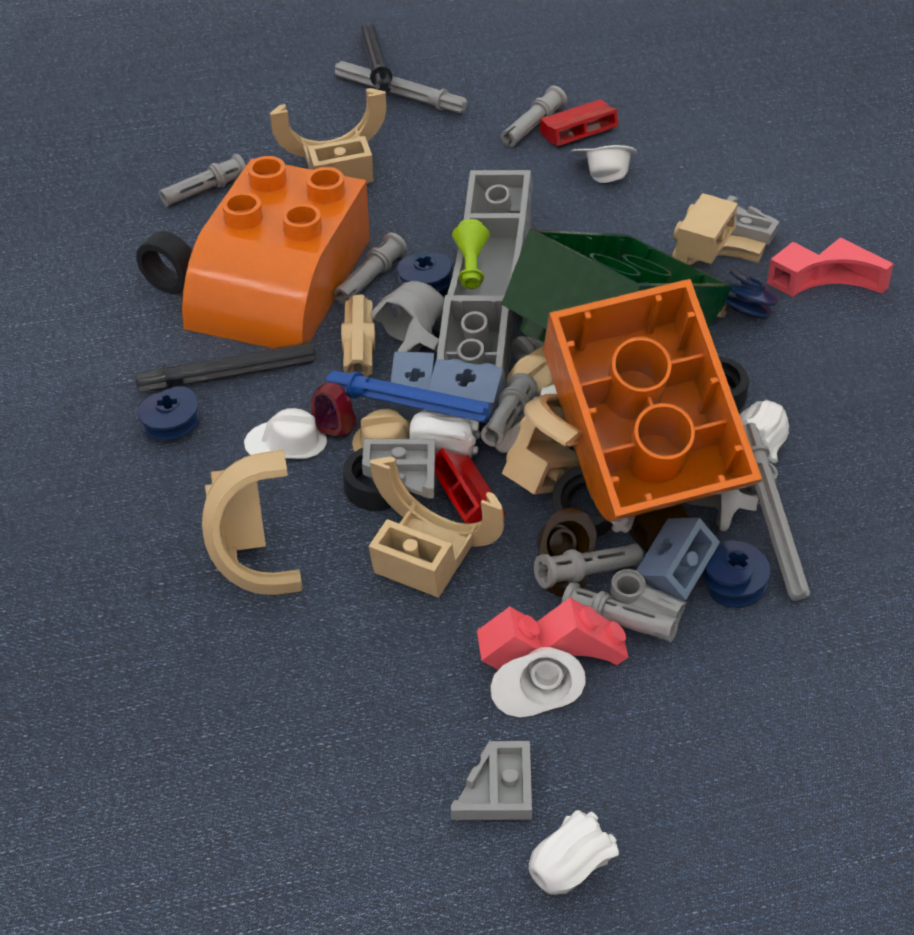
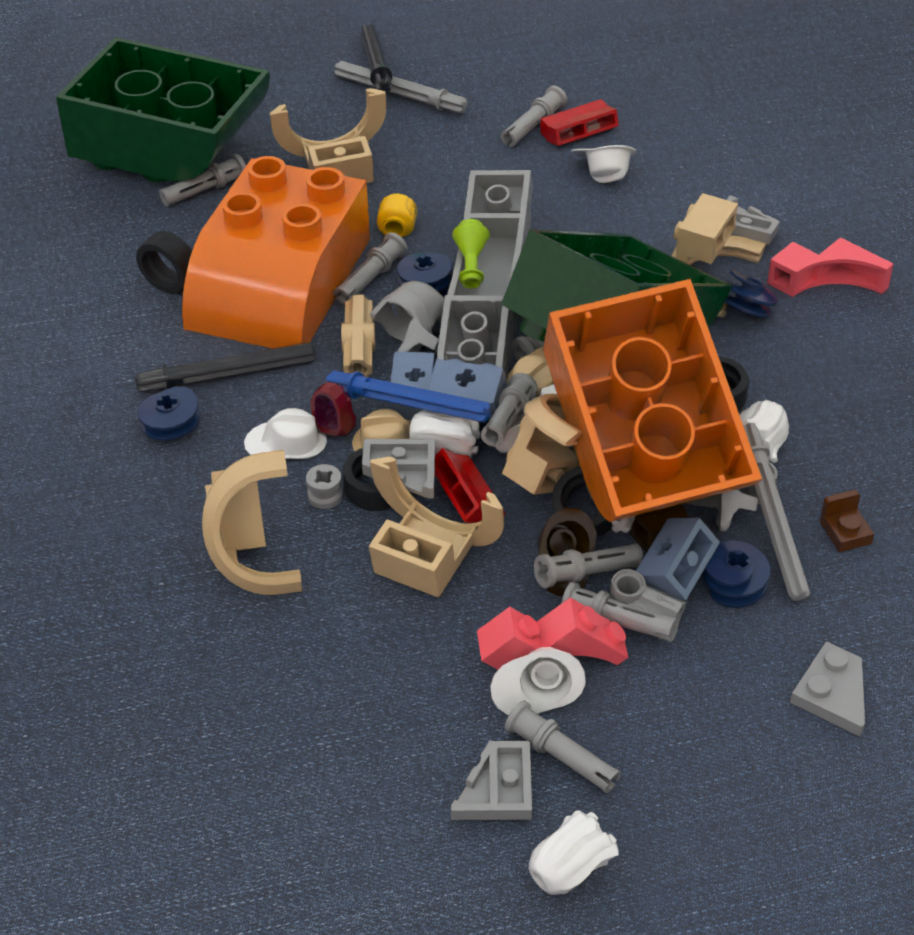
(157, 109): none -> dark green brick
(324, 486): none -> light grey wheel
(397, 215): none -> yellow head
(546, 736): none -> light grey pin
(834, 689): none -> light grey wing
(844, 521): none -> reddish brown bracket

